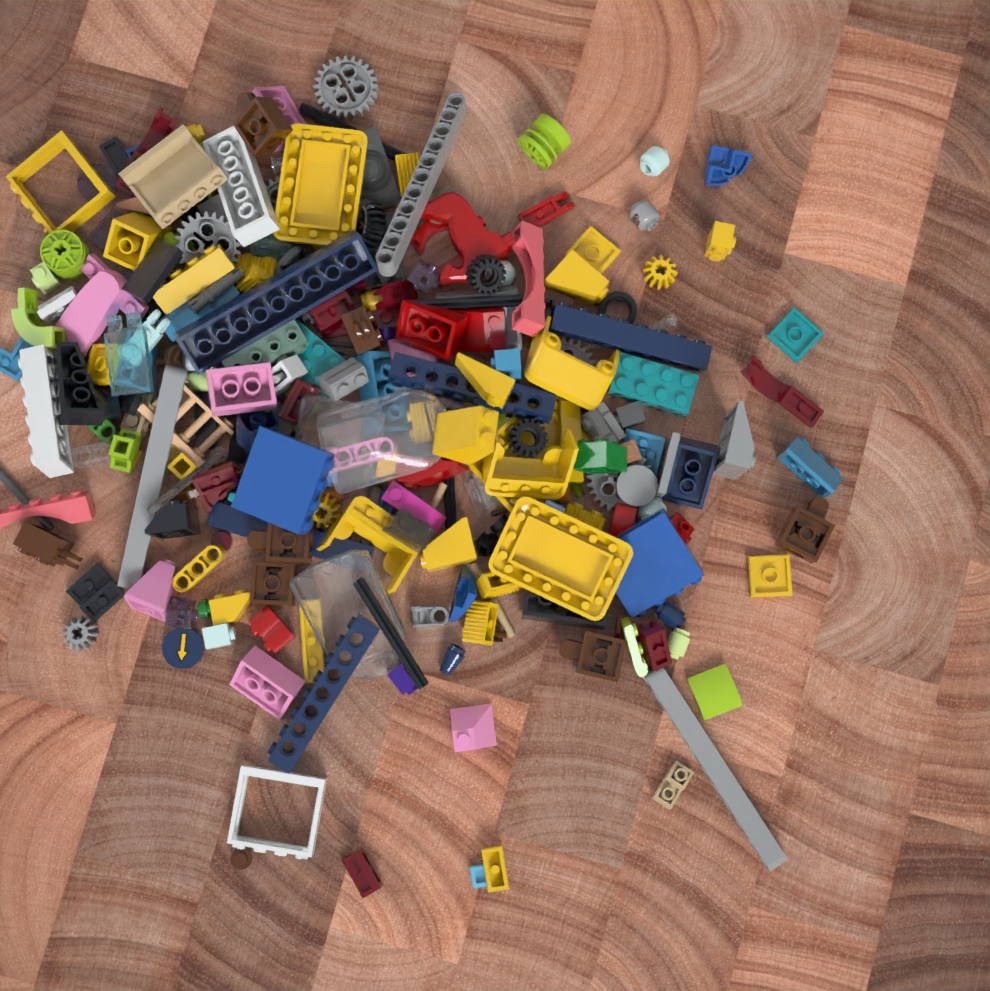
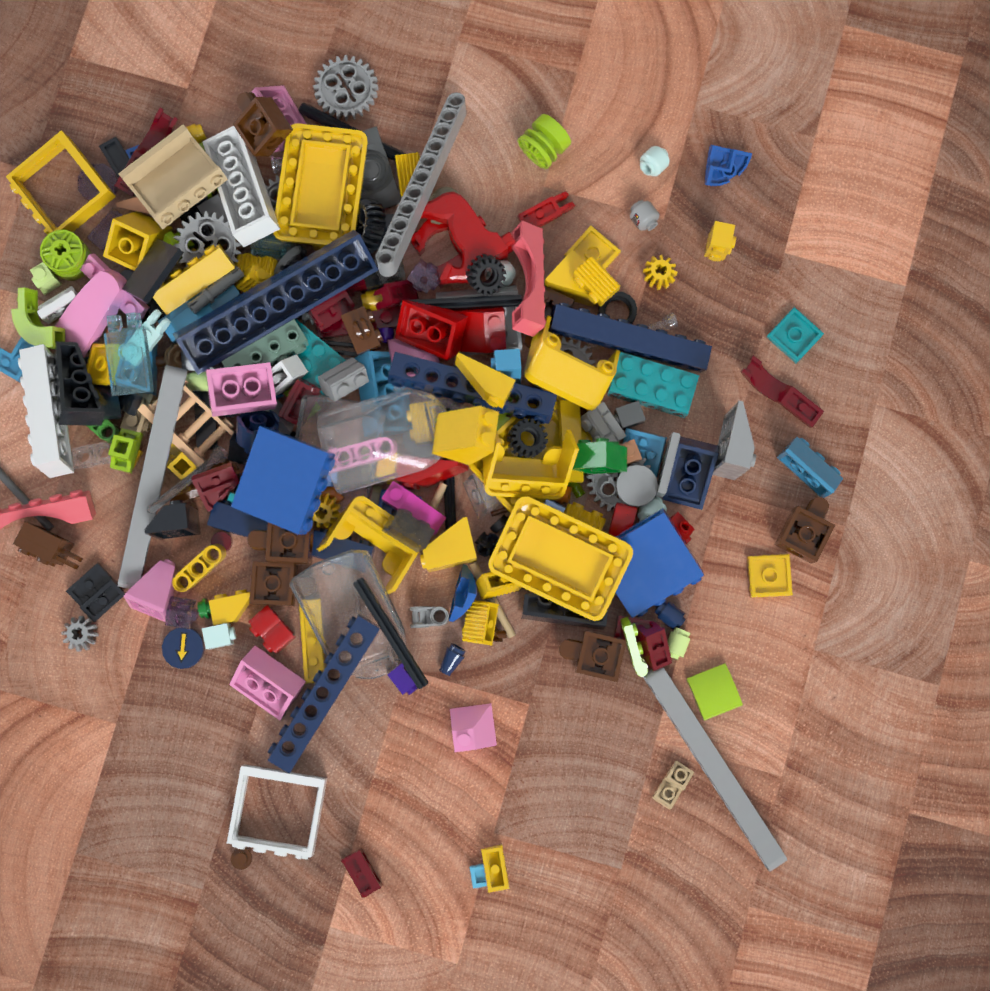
(595, 281): none -> yellow brick

